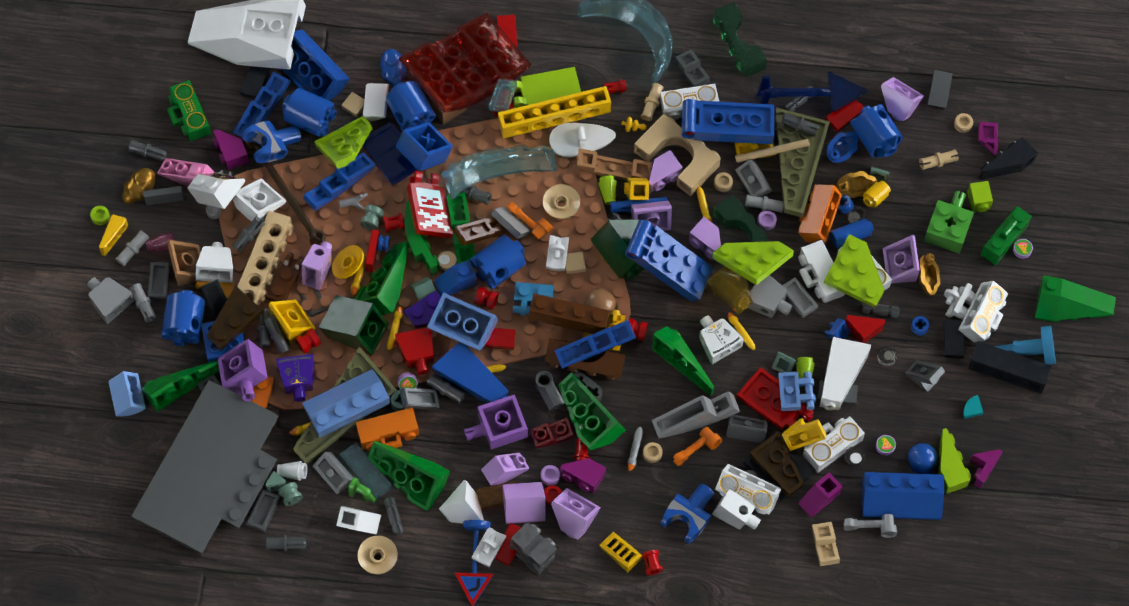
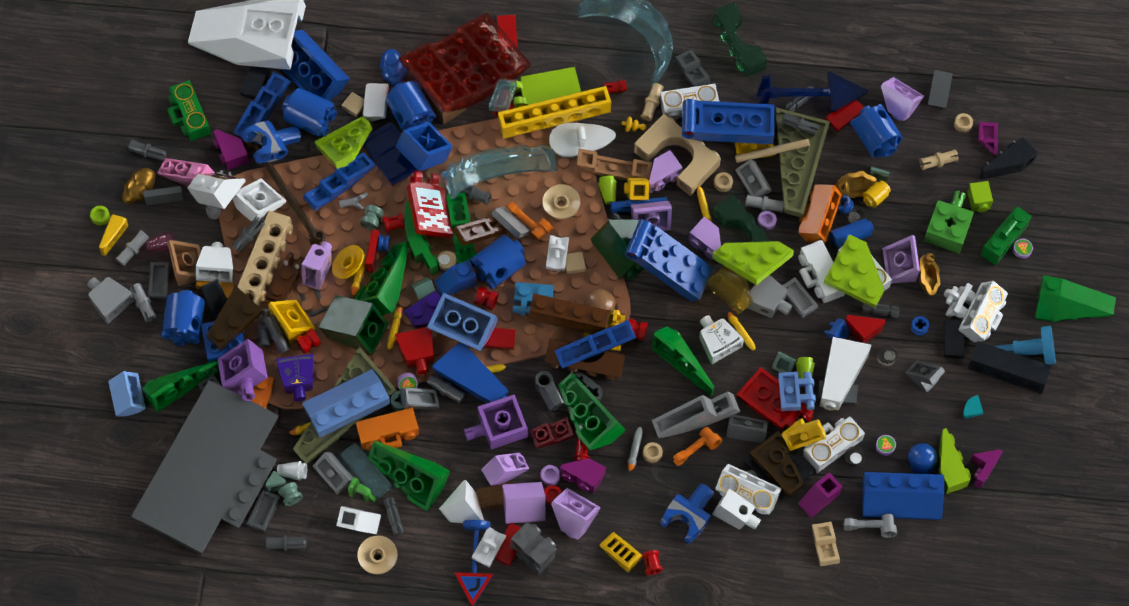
(842, 147): blue arm -> none

